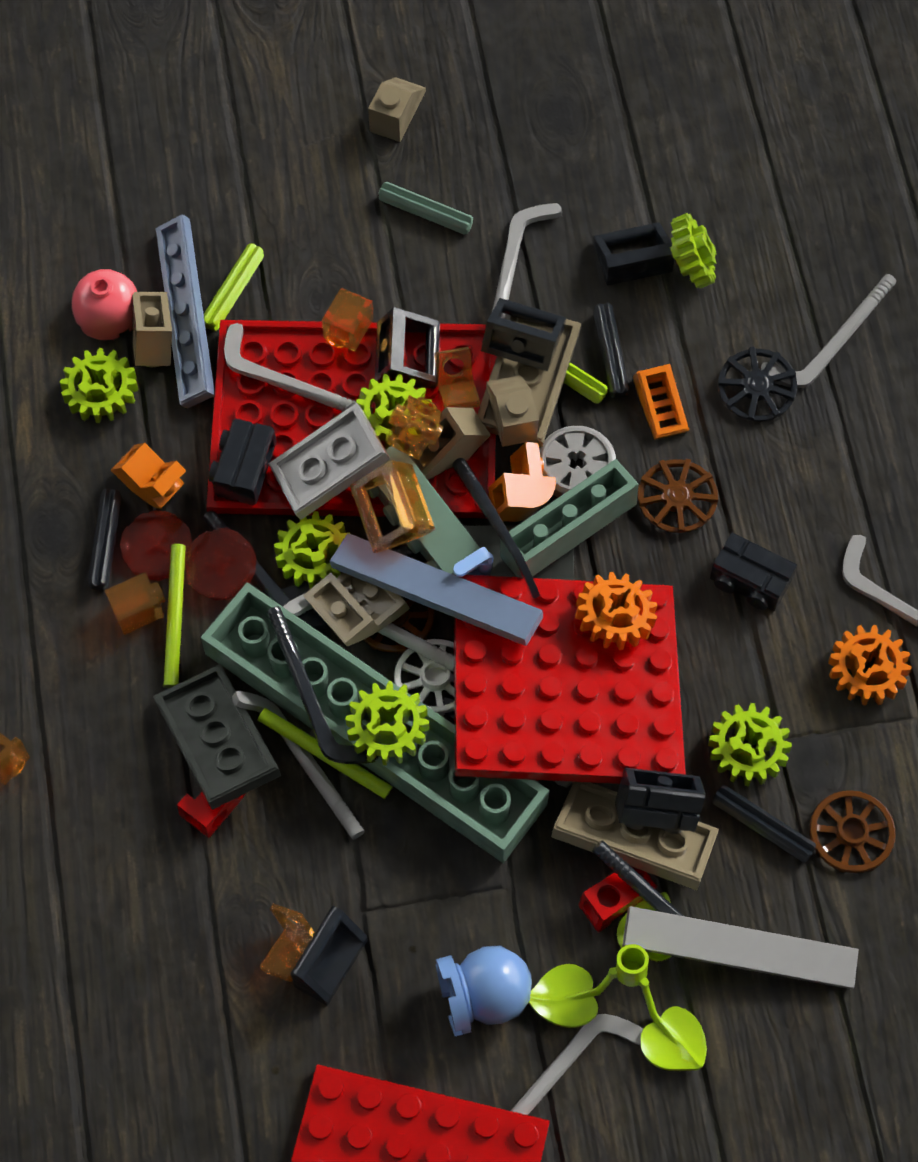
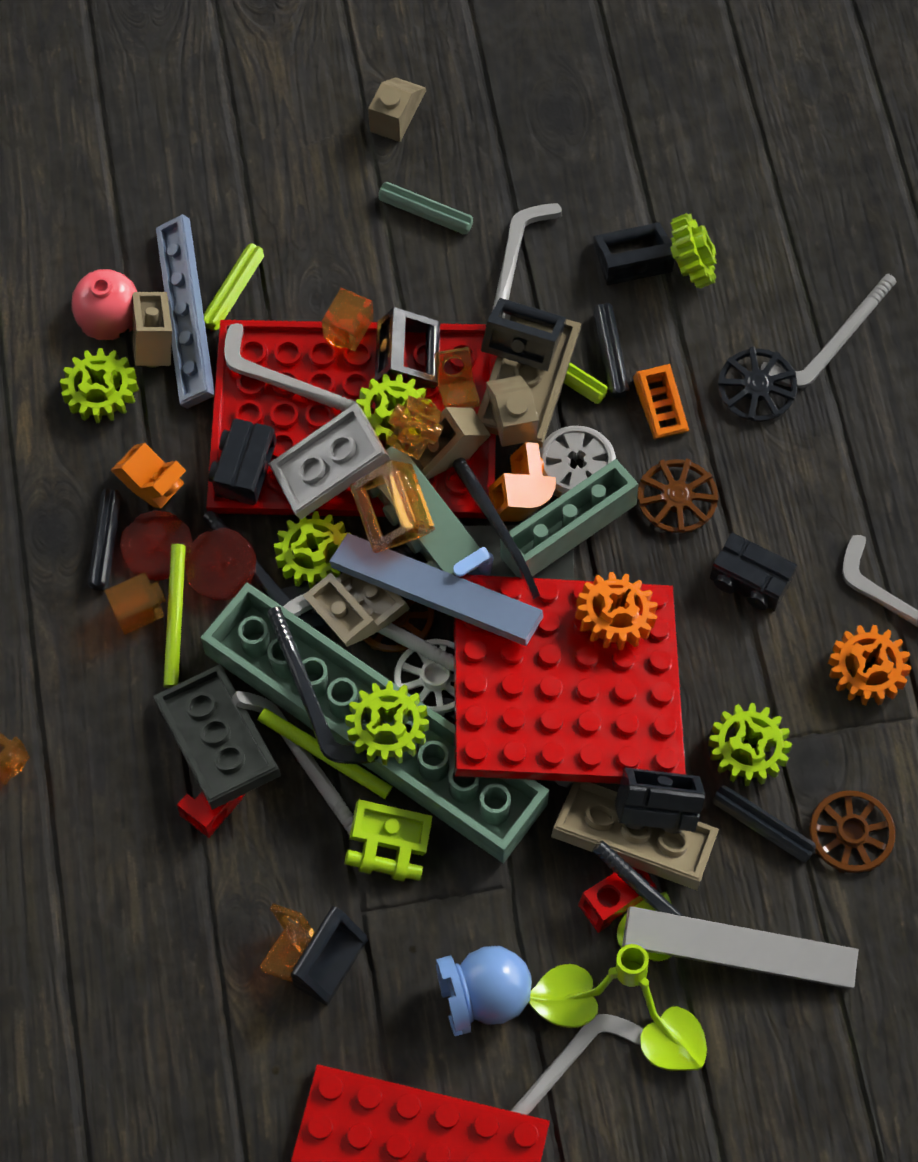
(388, 828): none -> lime plate

